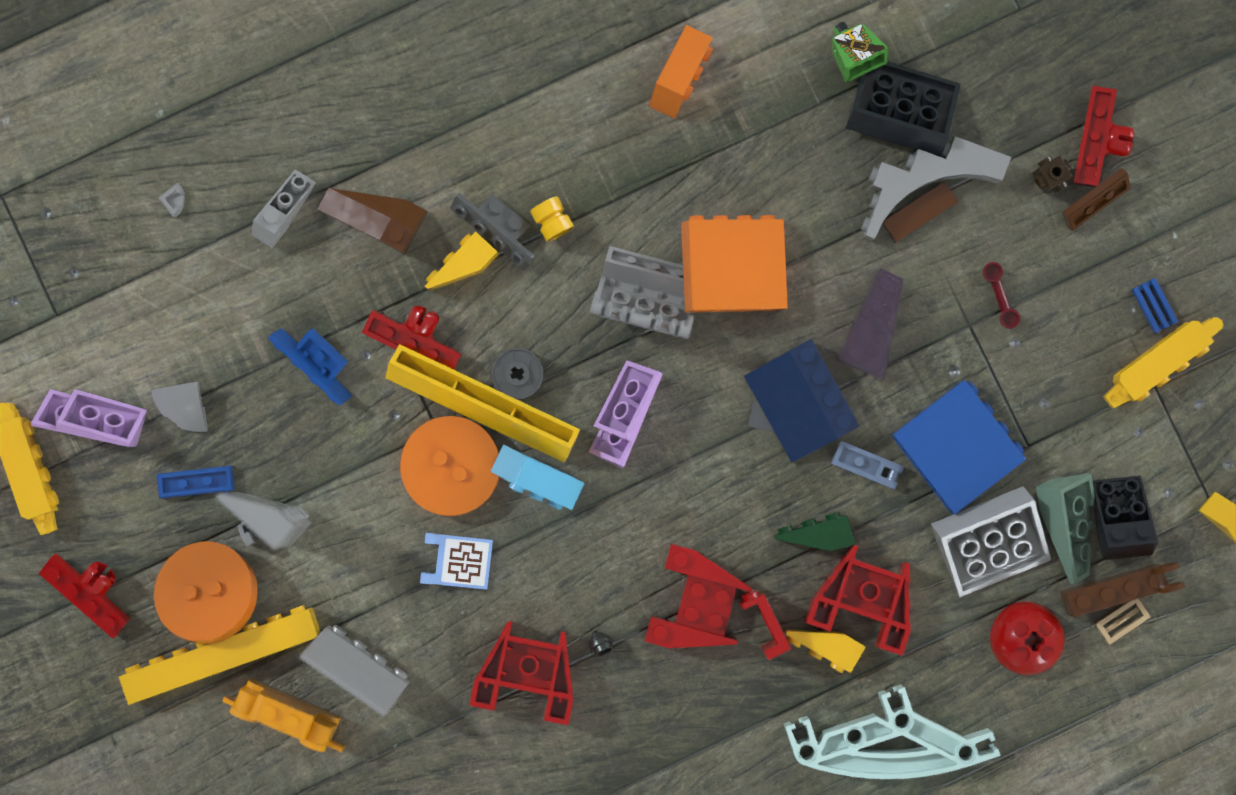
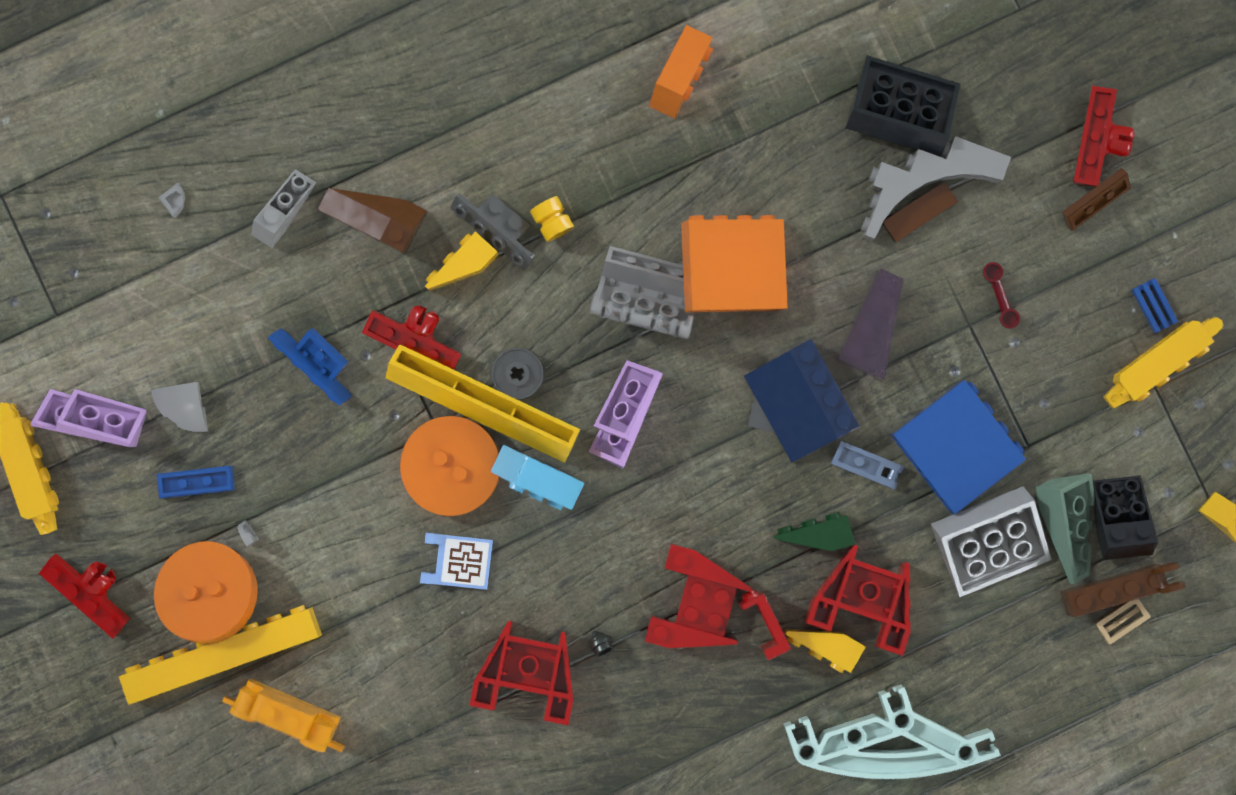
(271, 520): light grey slope -> none
(356, 669): light grey slope -> none
(857, 50): torso -> none
(1014, 641): red piece -> none
(1046, 180): dark brown brick -> none

